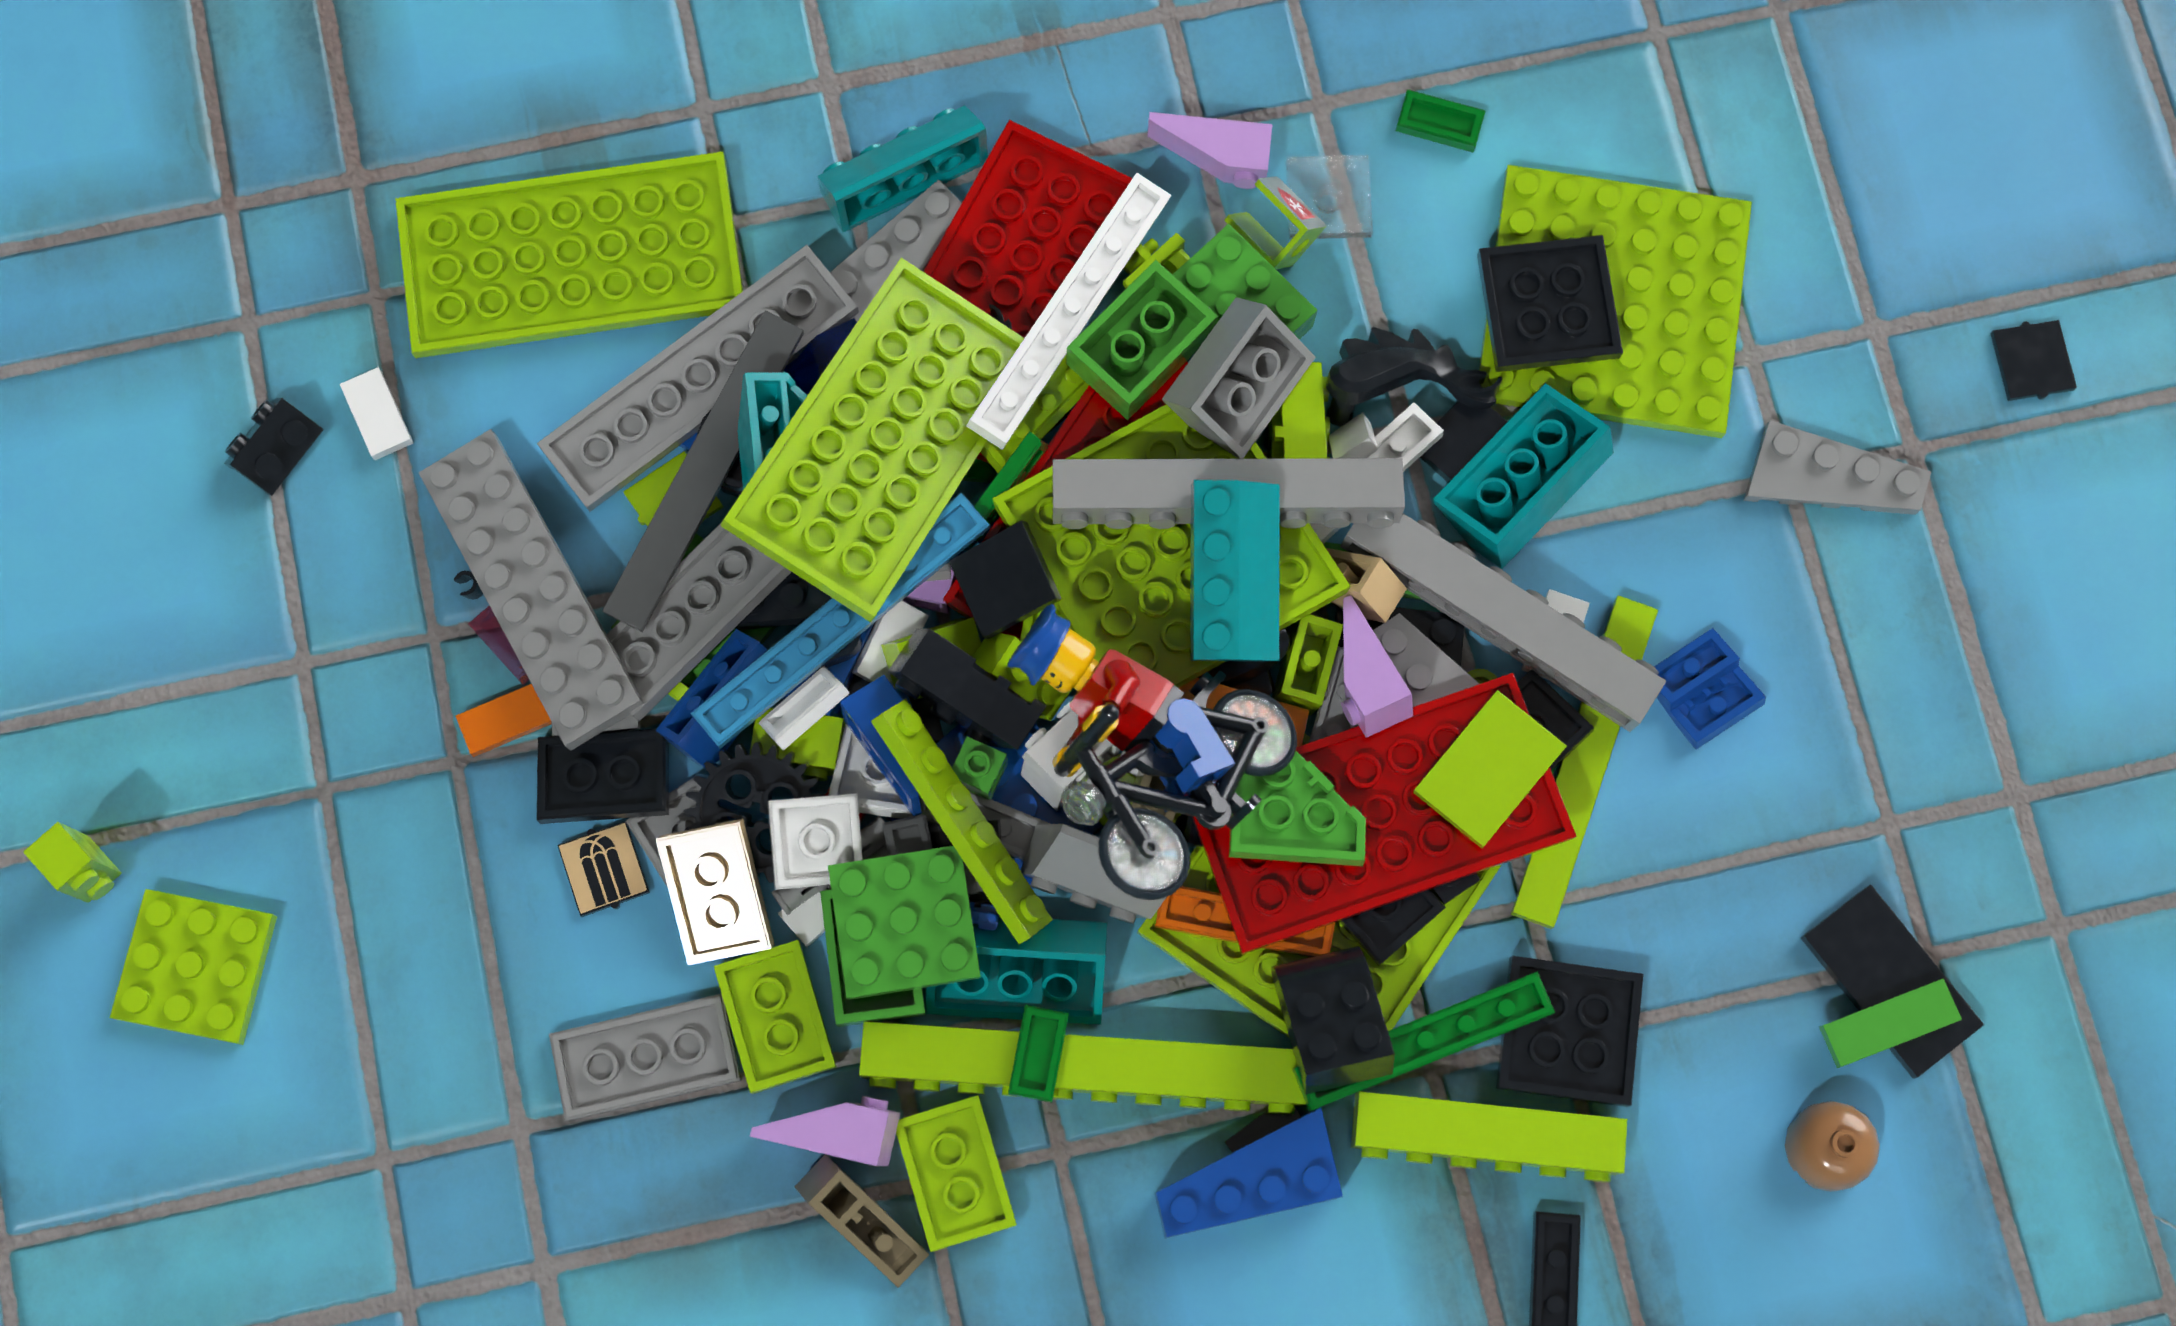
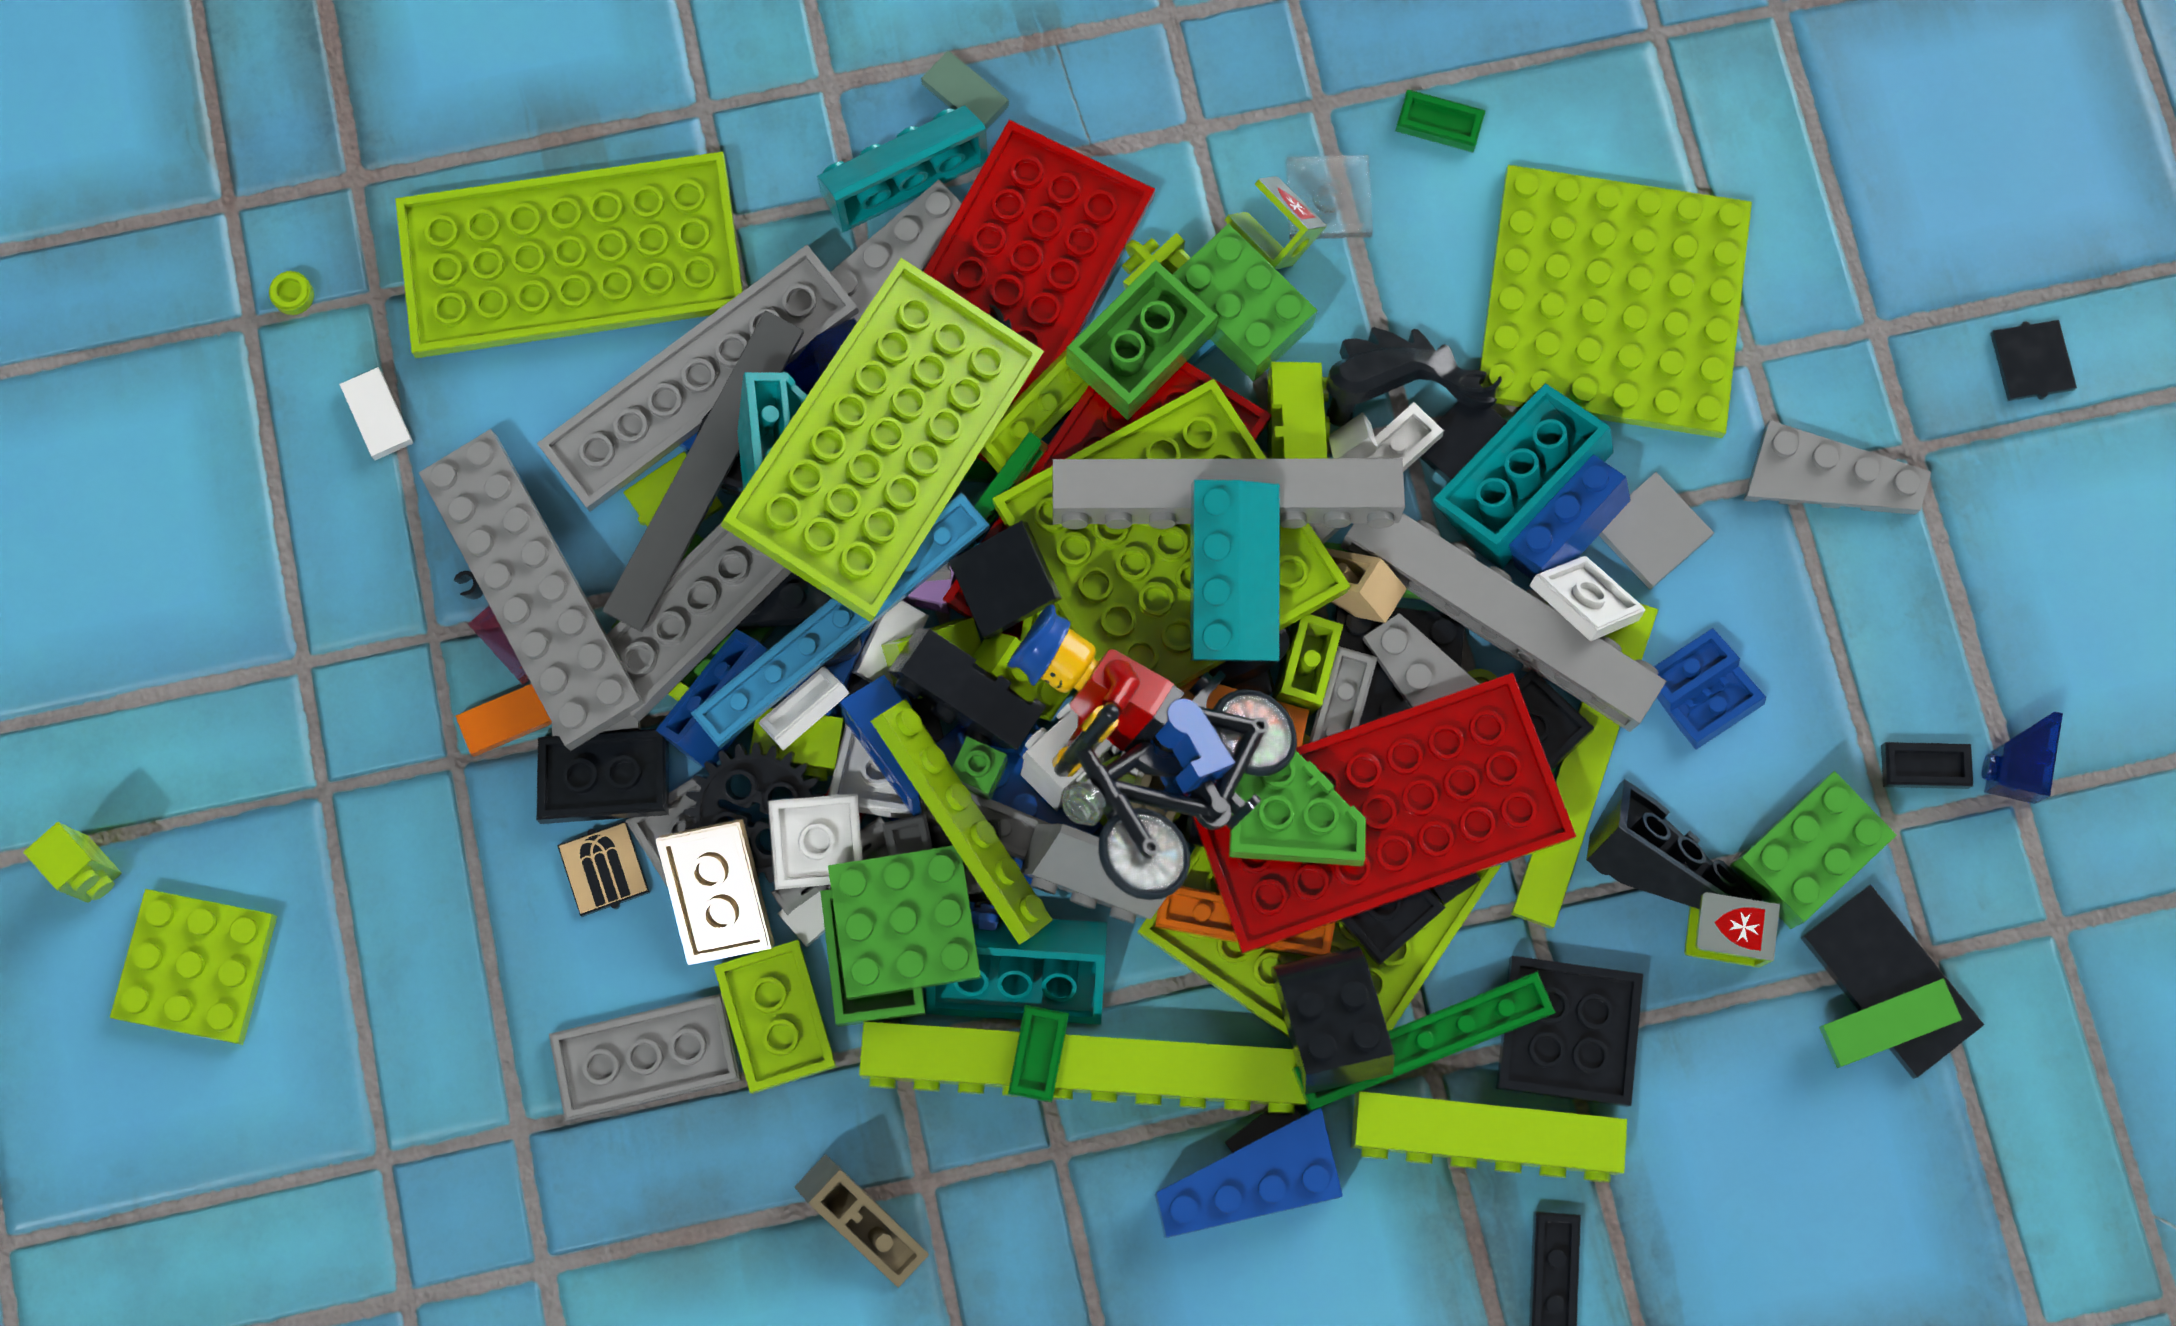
(272, 444): black bracket -> none
(291, 293): none -> lime tile
(845, 1131): lavender slope -> none
(954, 1173): lime plate -> none
(960, 86): none -> sand green tile
(1068, 312): white plate -> none
(1224, 148): lavender slope -> none
(1239, 376): light grey slope -> none
(1372, 684): lavender slope -> none
(1489, 769): lime tile -> none
(1549, 303): black plate -> none
(1571, 518): none -> blue brick
(1587, 598): none -> white plate
(1650, 854): none -> black wedge
(1655, 531): none -> light grey tile
(1732, 930): none -> piece
(1813, 849): none -> bright green brick
(1832, 1146): medium nougat cylinder -> none
(1927, 765): none -> black tile
(2025, 763): none -> clear blue slope

